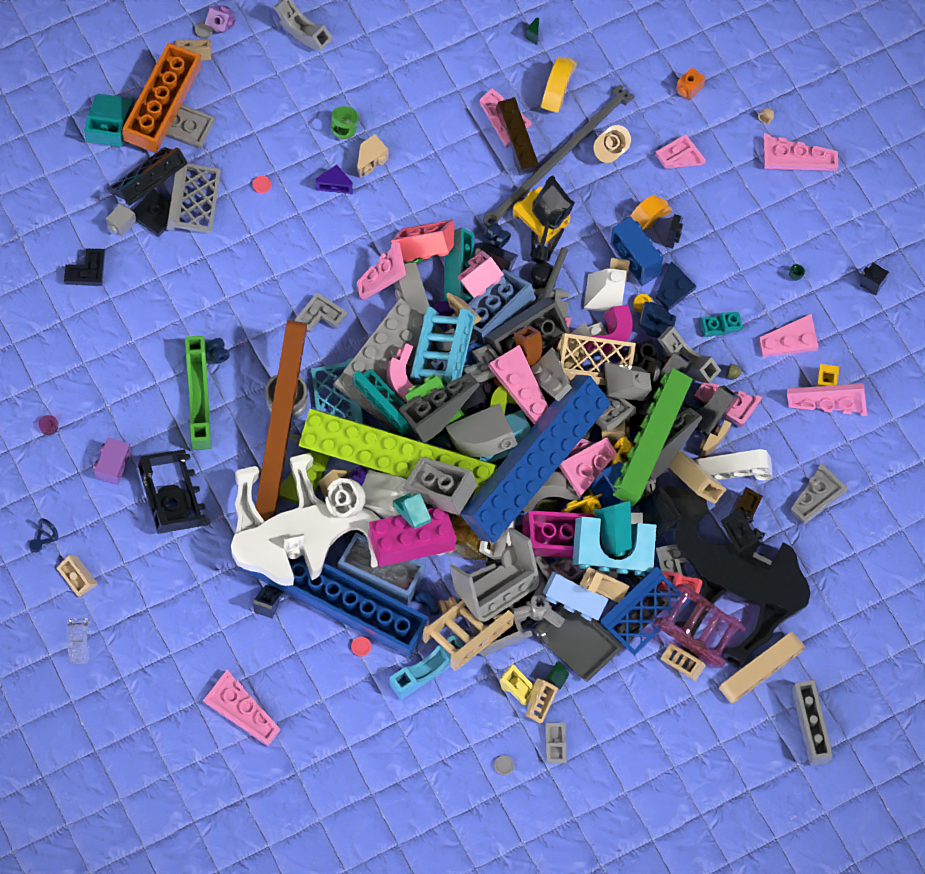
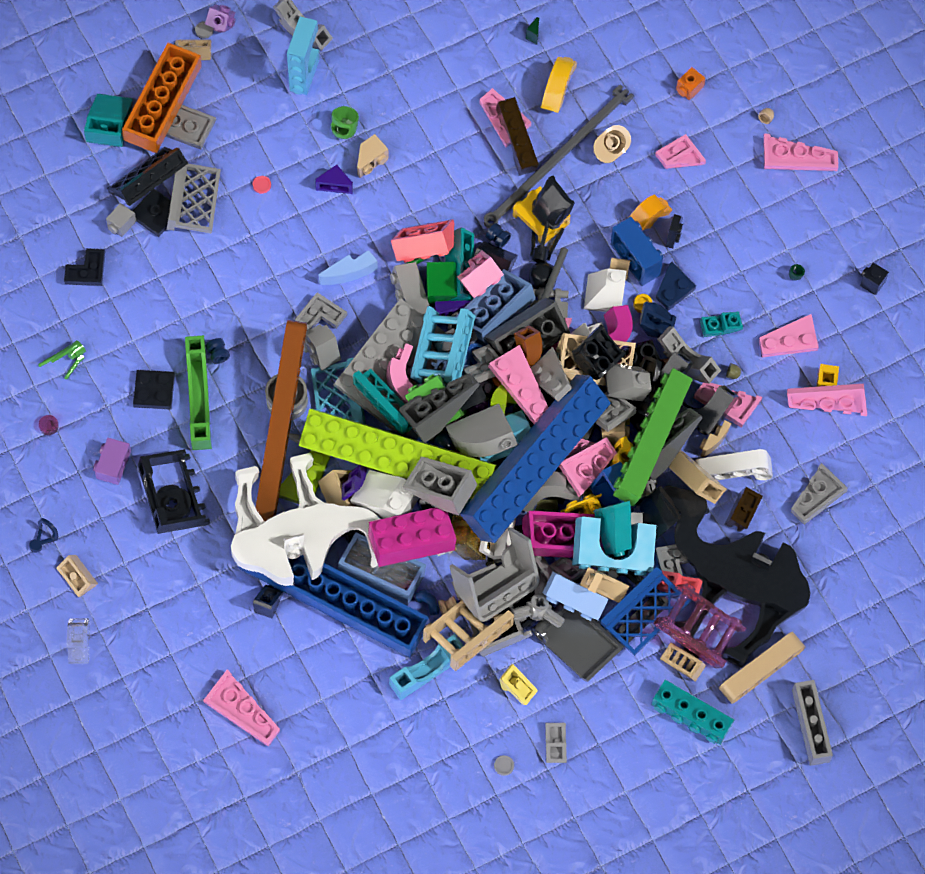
(74, 351): none -> bright green plant
(154, 389): none -> black plate
(301, 56): none -> medium azure arch
(322, 346): none -> light grey brick
(345, 498): white cylinder -> none
(349, 269): none -> light blue slope
(361, 646): coral piece -> none
(383, 274): bright pink wing -> none
(412, 510): slope -> none
(441, 281): none -> green slope
(457, 303): tan slope -> none
(548, 696): tan slope -> none
(558, 675): dark green slope -> none
(597, 353): none -> black slope
(692, 712): none -> teal brick
(741, 531): black bracket -> none

